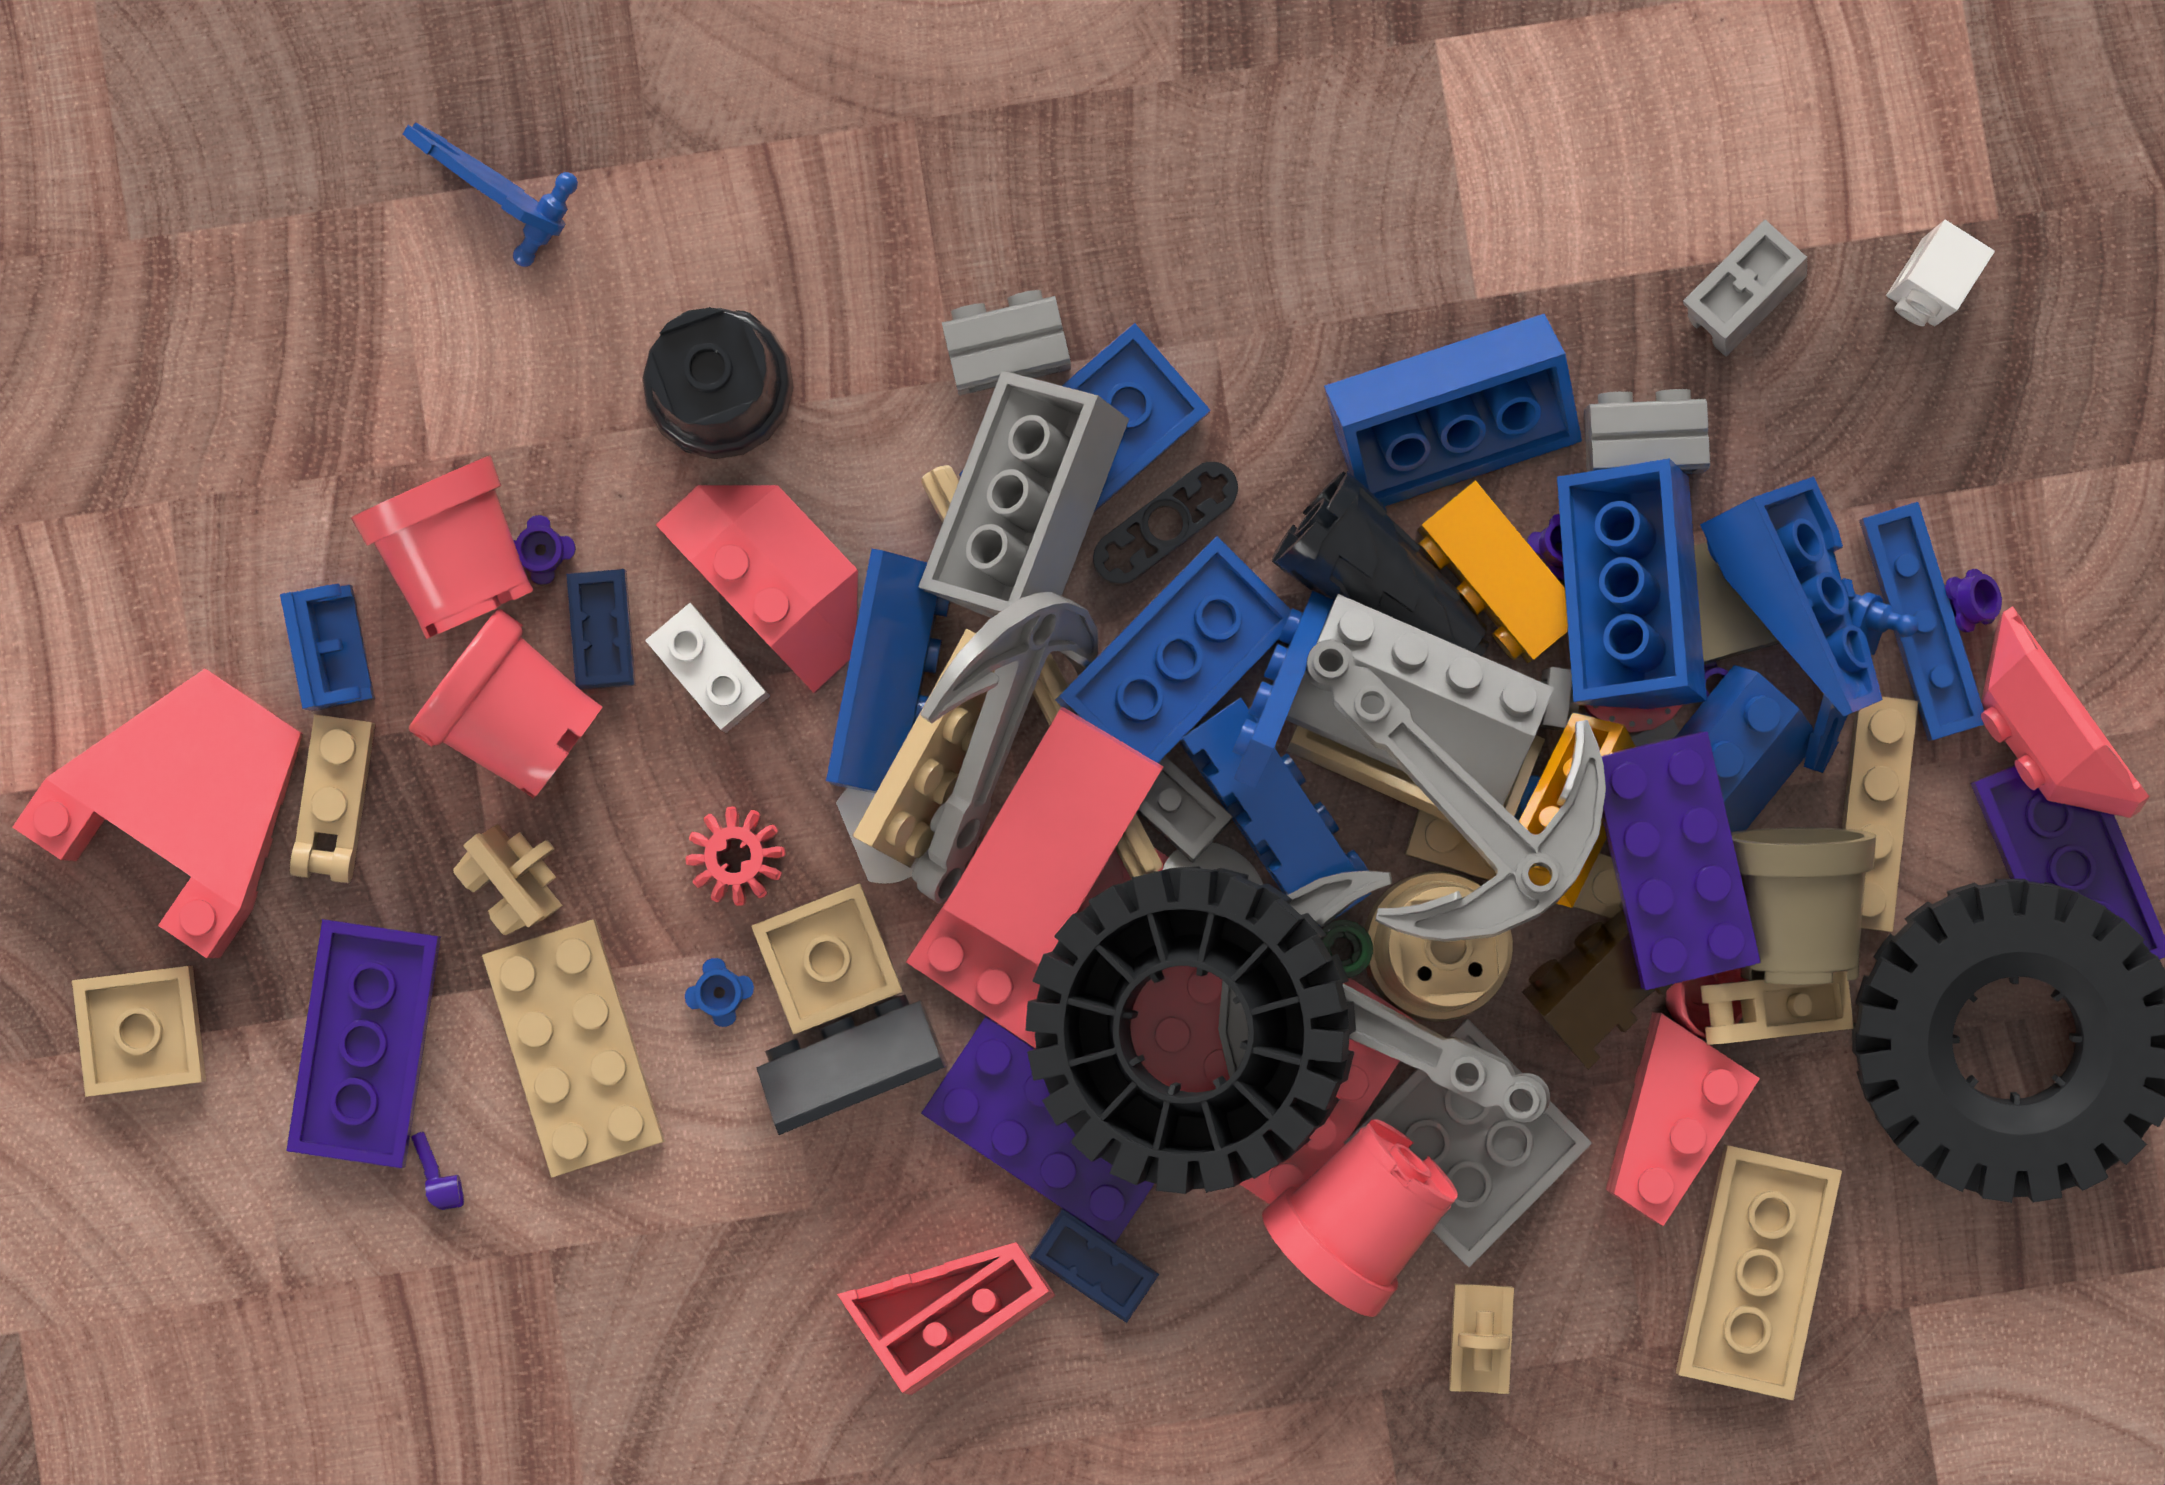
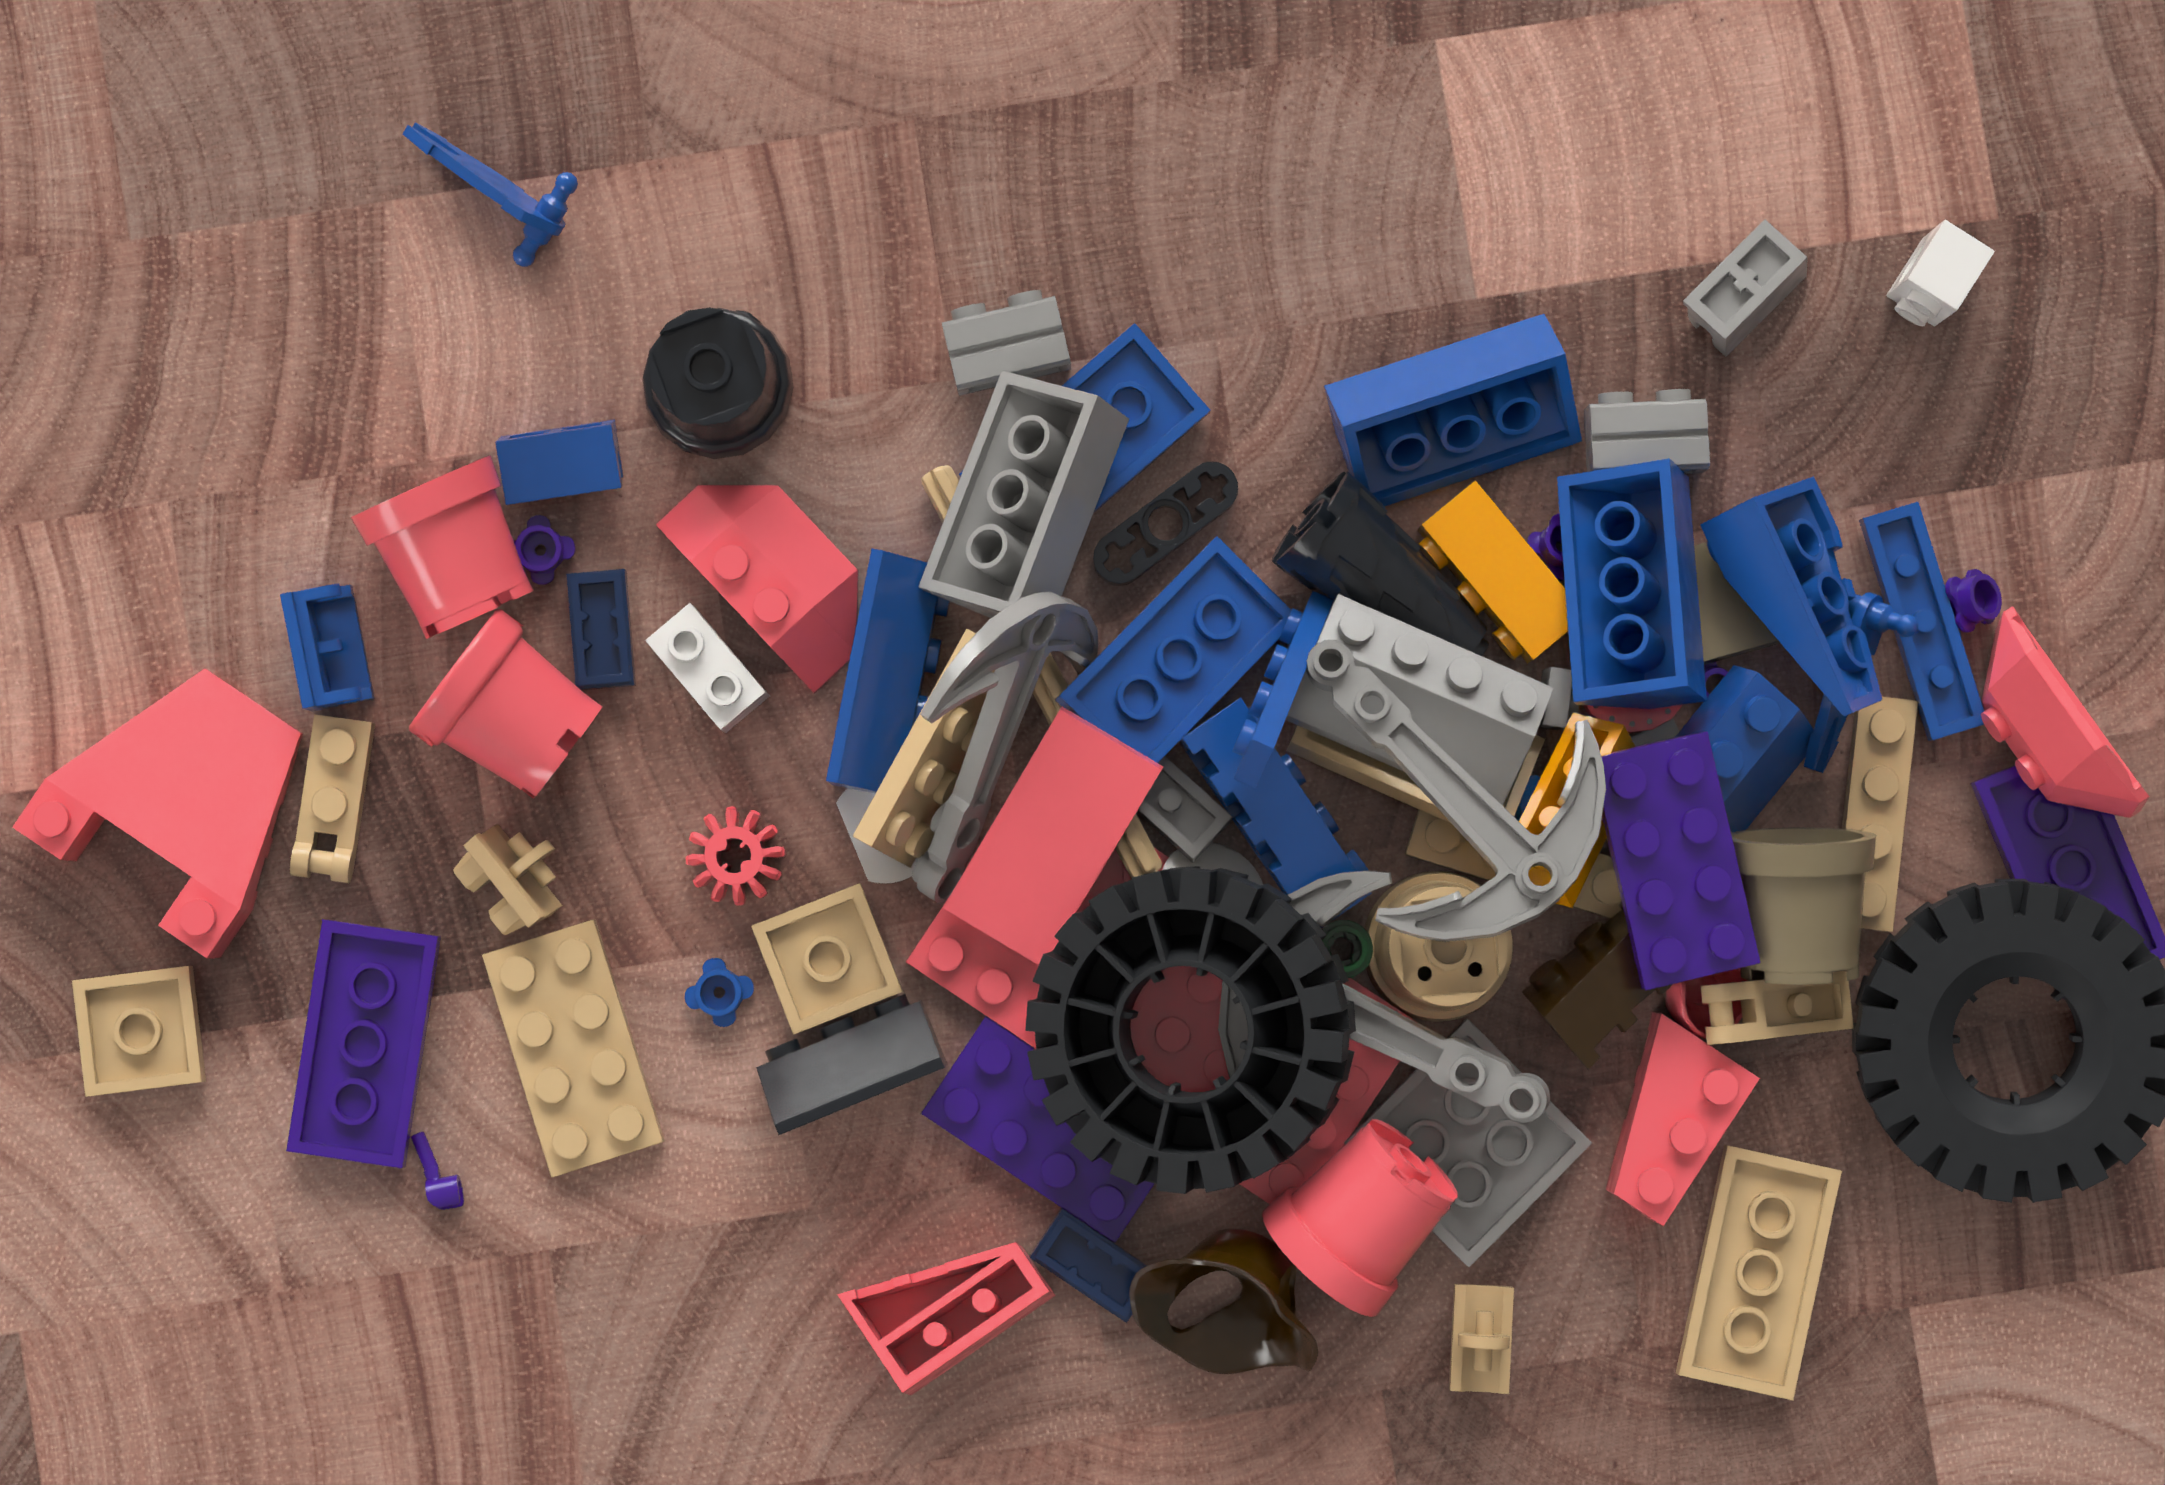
(560, 462): none -> blue hinge
(1243, 1336): none -> dark brown piece

